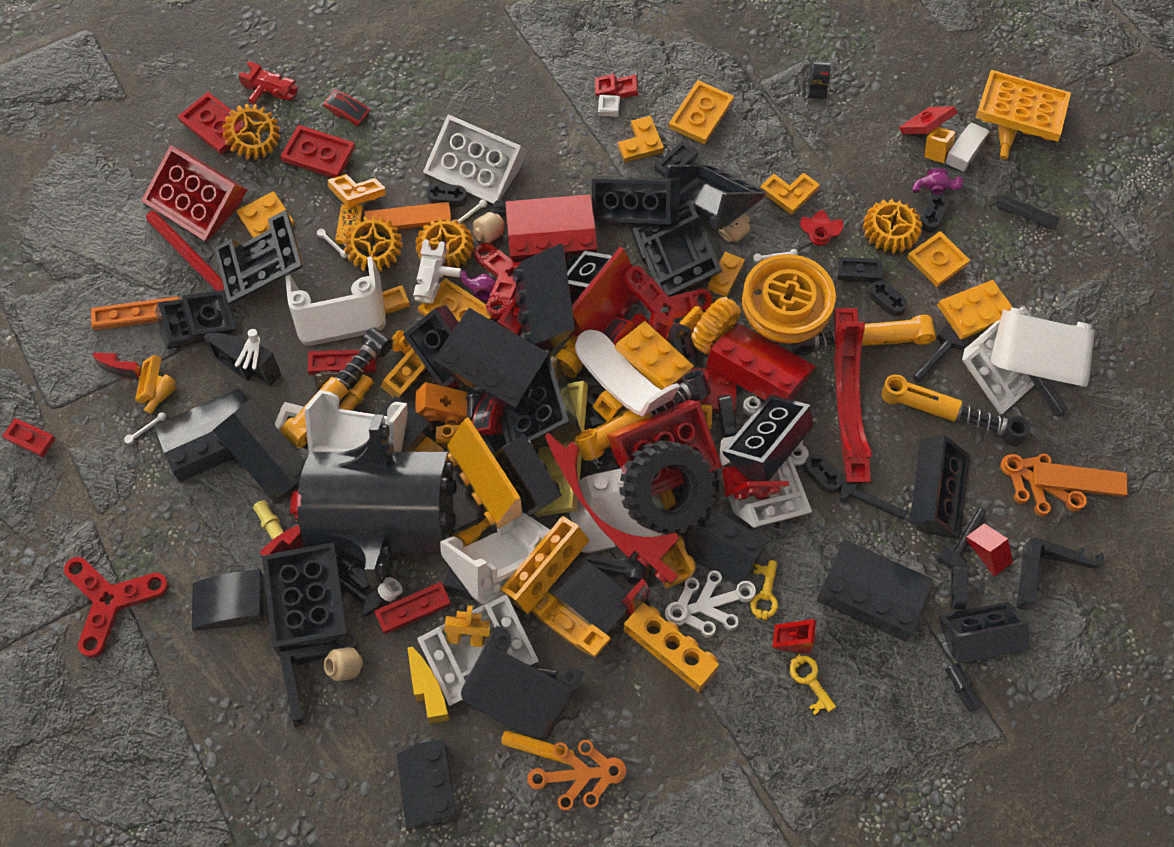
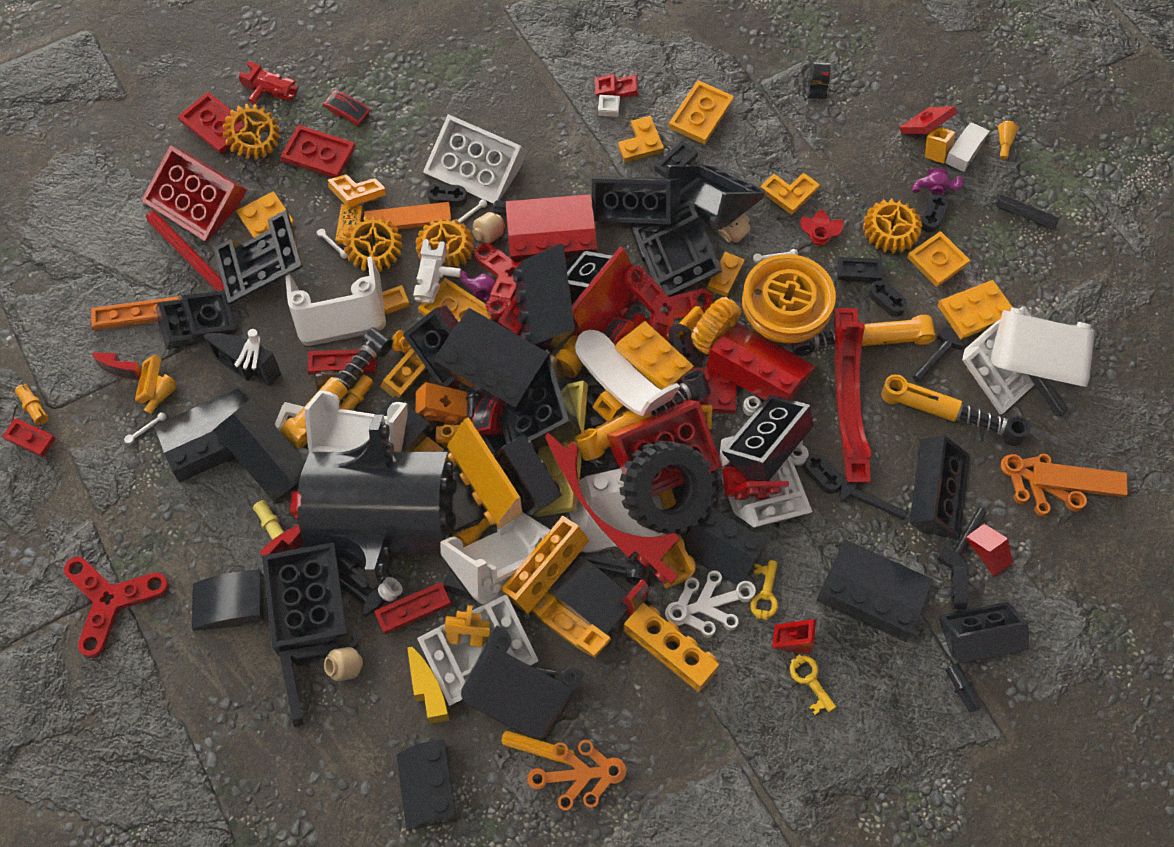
(31, 404): none -> light orange pin
(726, 416): black beam -> none
(1023, 106): light orange plate -> none
(1041, 548): black hinge -> none

